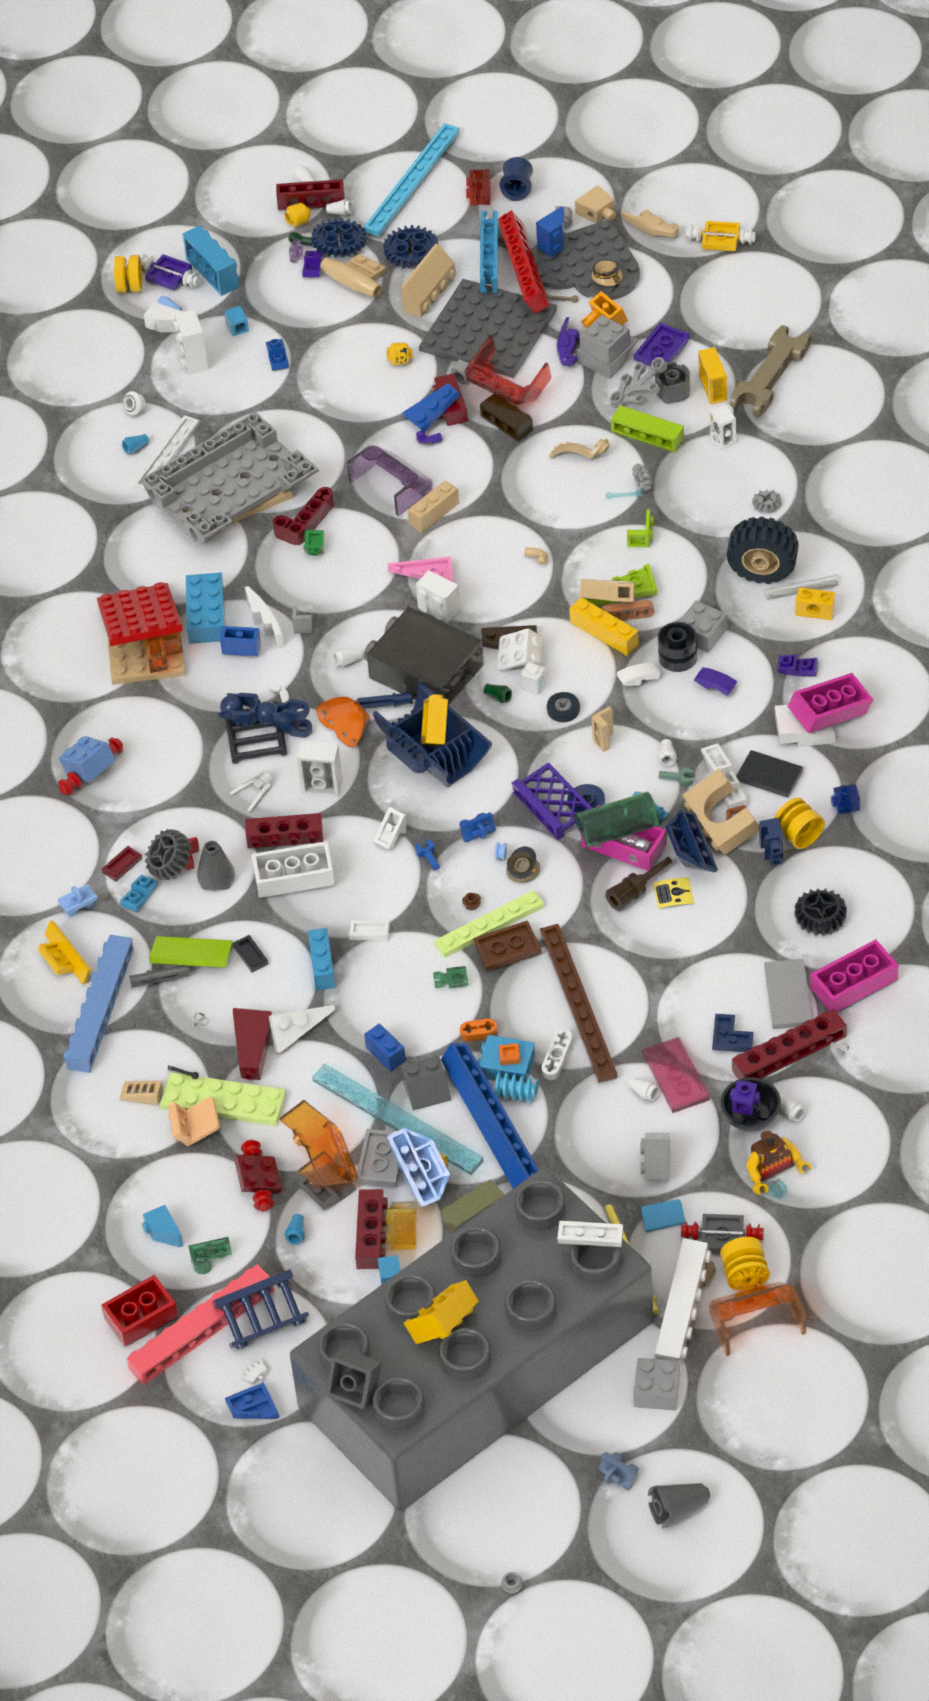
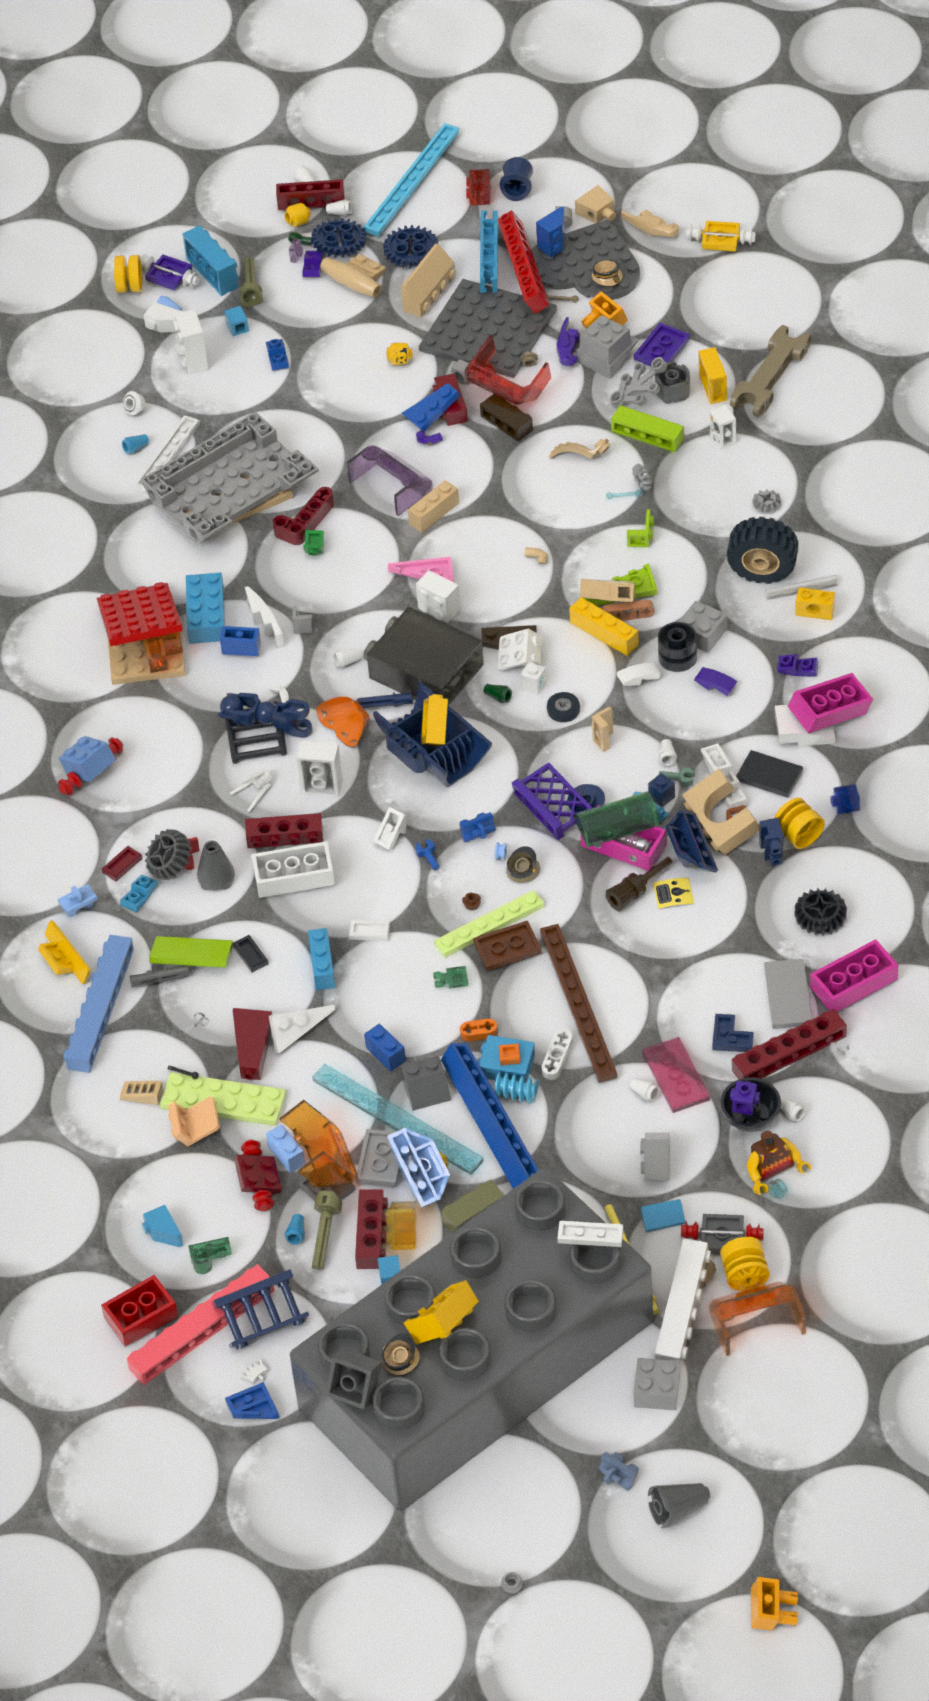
(250, 292): none -> olive piece
(285, 1148): none -> light blue brick
(327, 1208): none -> olive piece
(400, 1355): none -> tan piece
(529, 359): none -> dark tan plate
(662, 790): none -> dark blue brick
(765, 1604): none -> light orange brick

